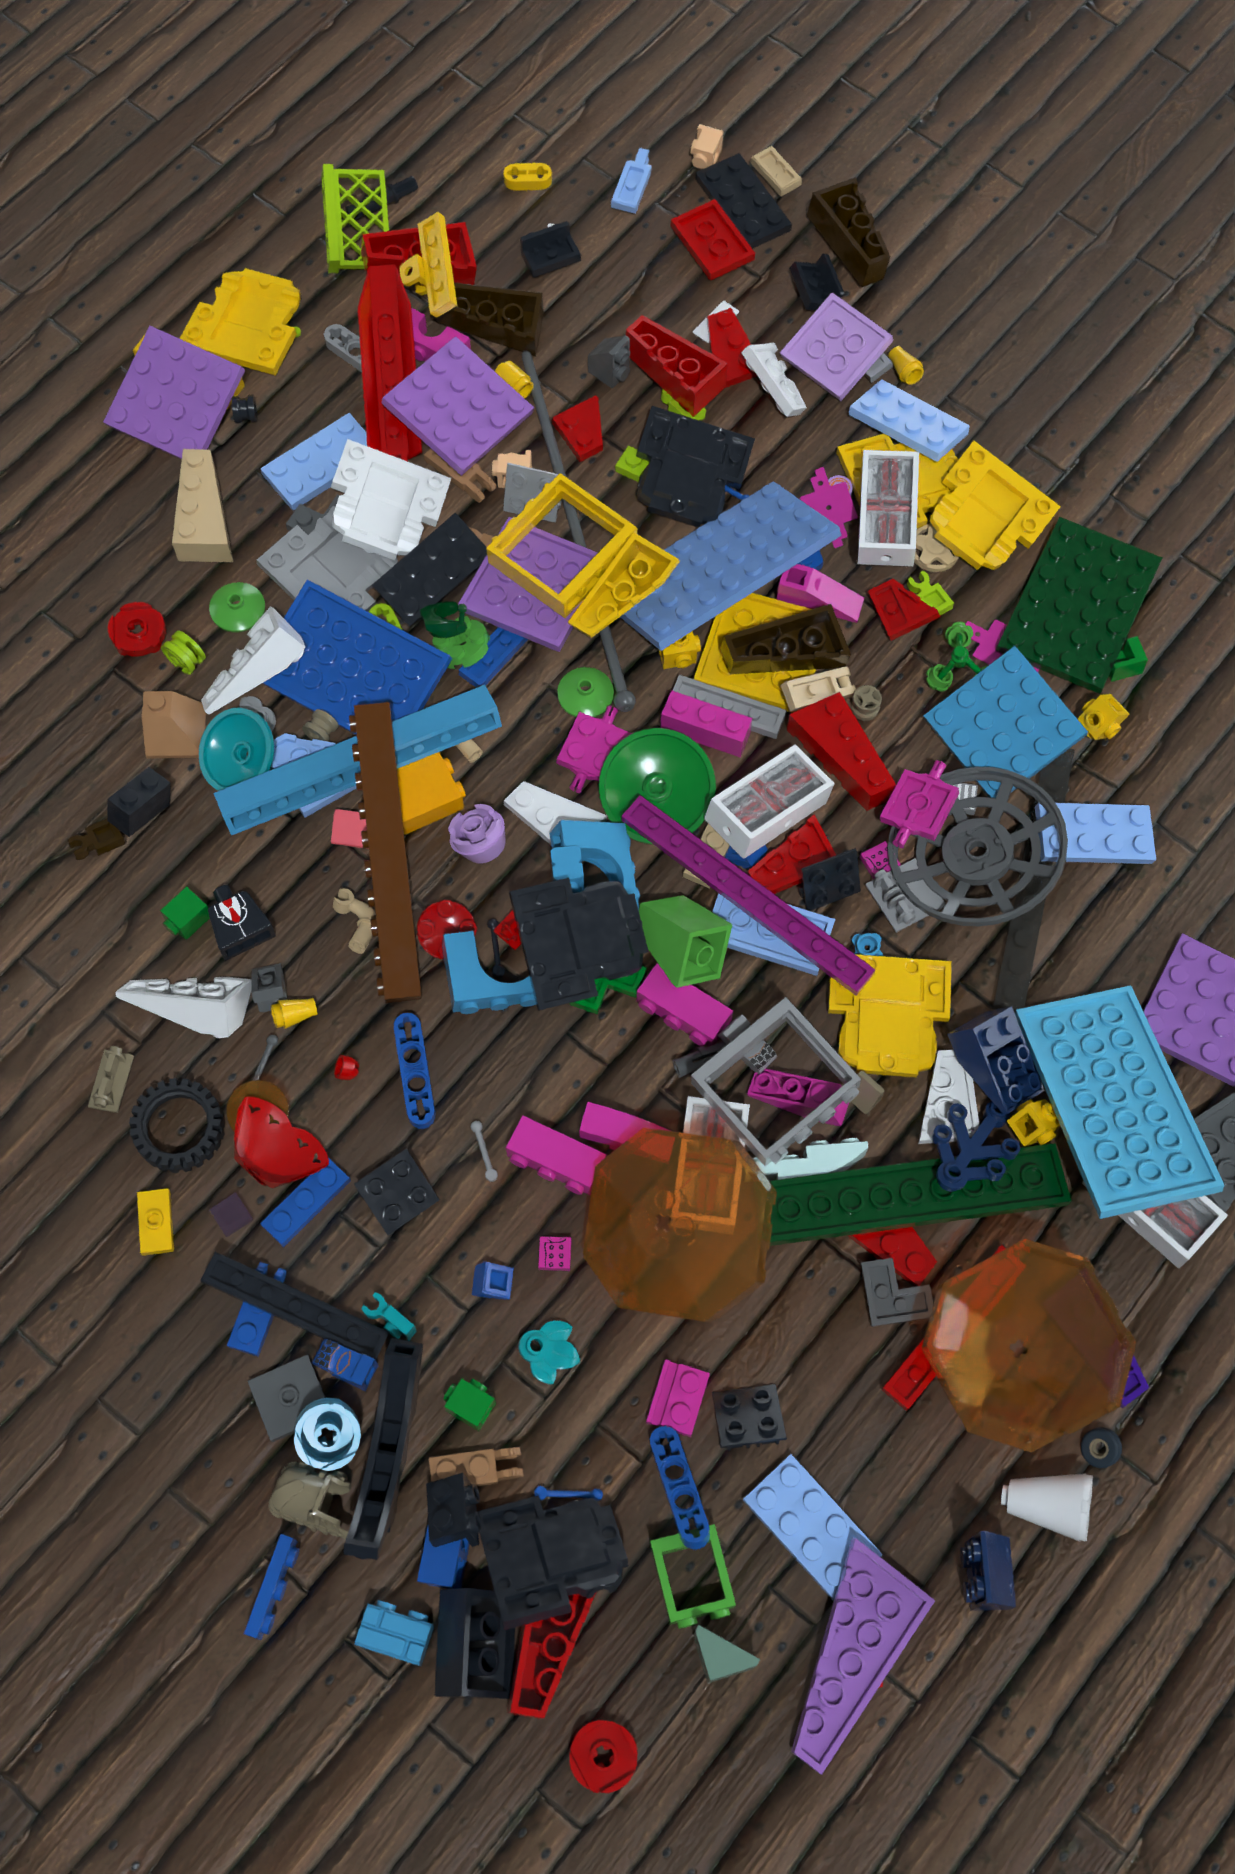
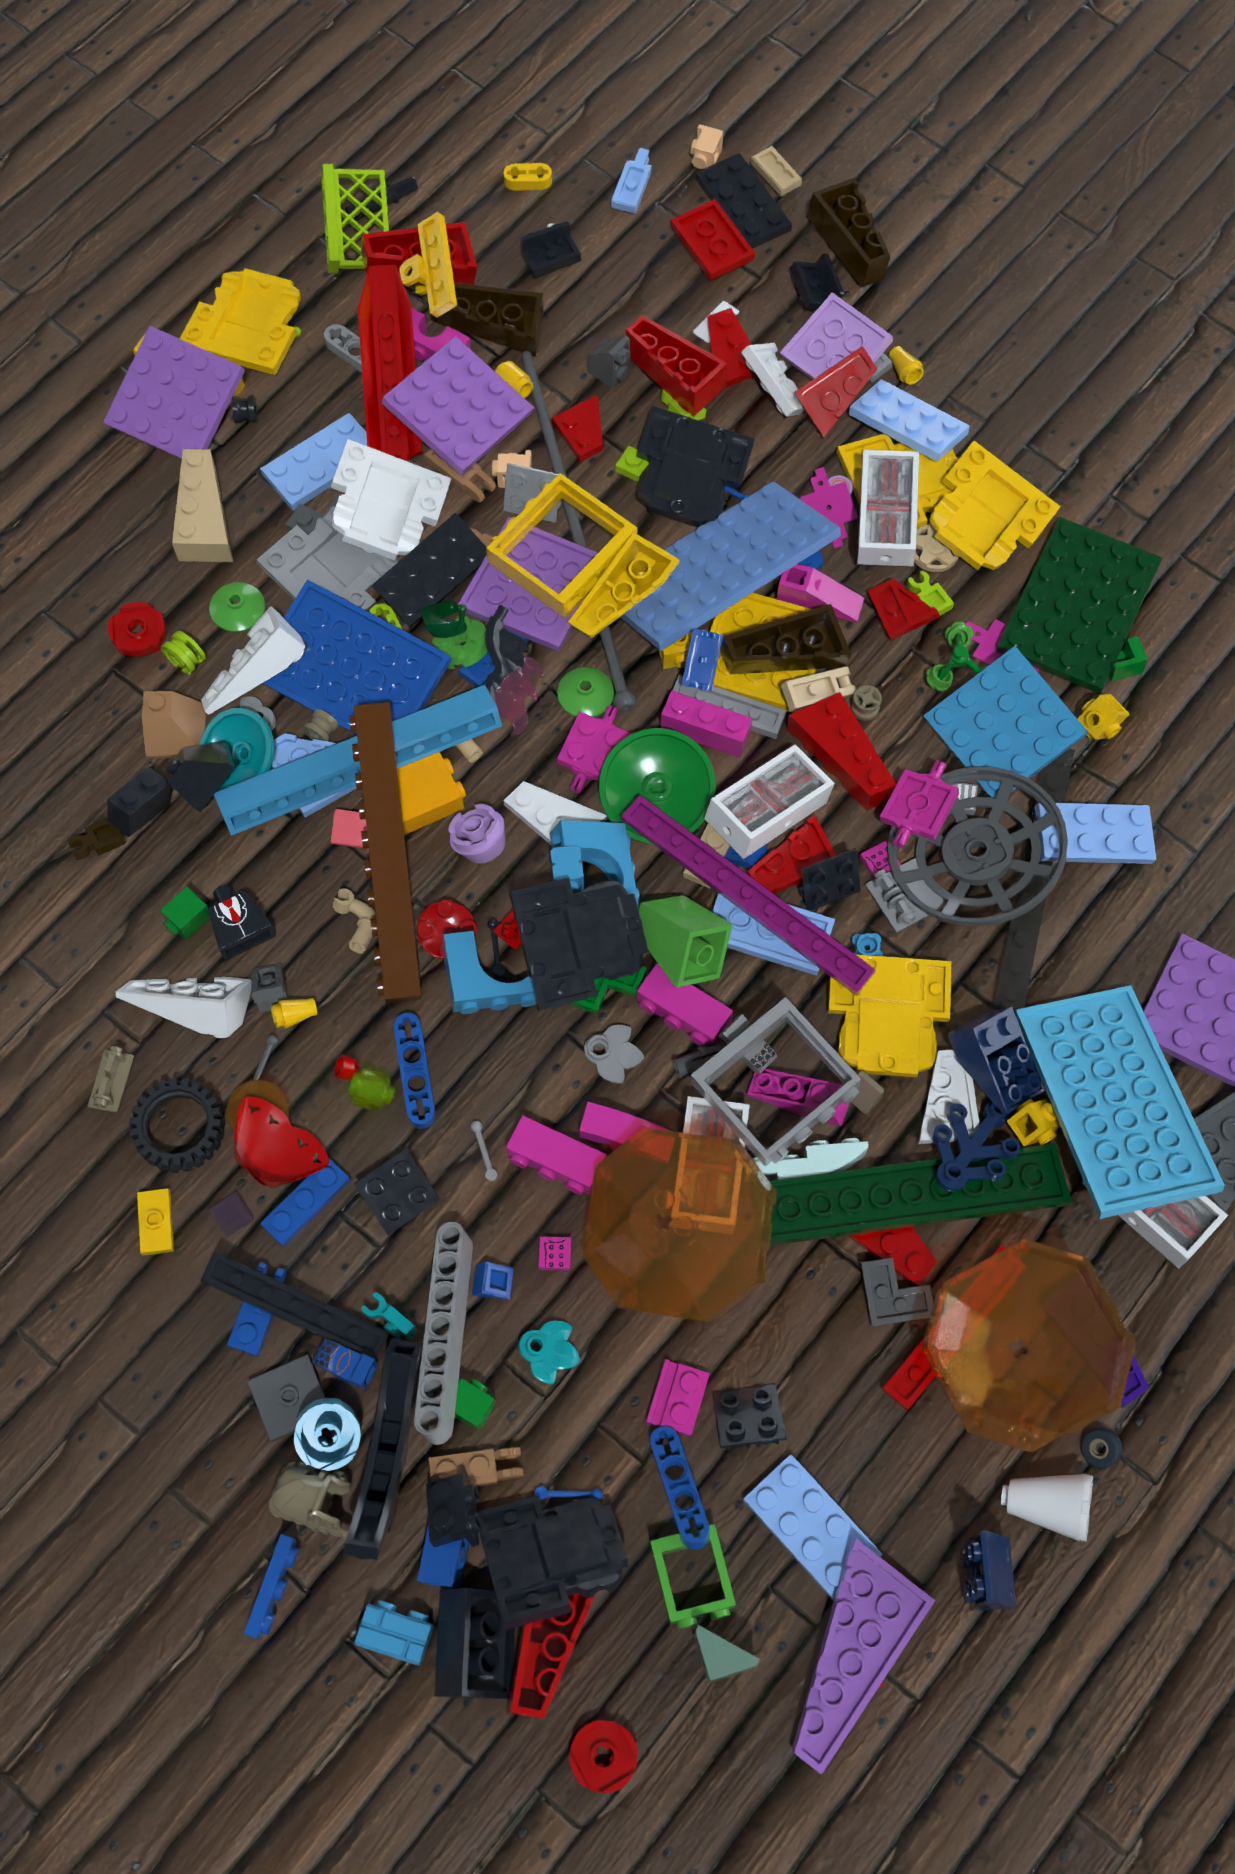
(199, 772): none -> black slope
(371, 1089): none -> clear neon green head
(450, 1343): none -> light grey beam
(511, 675): none -> piece
(618, 1053): none -> light grey plate
(702, 659): none -> blue hinge
(835, 389): none -> red wing

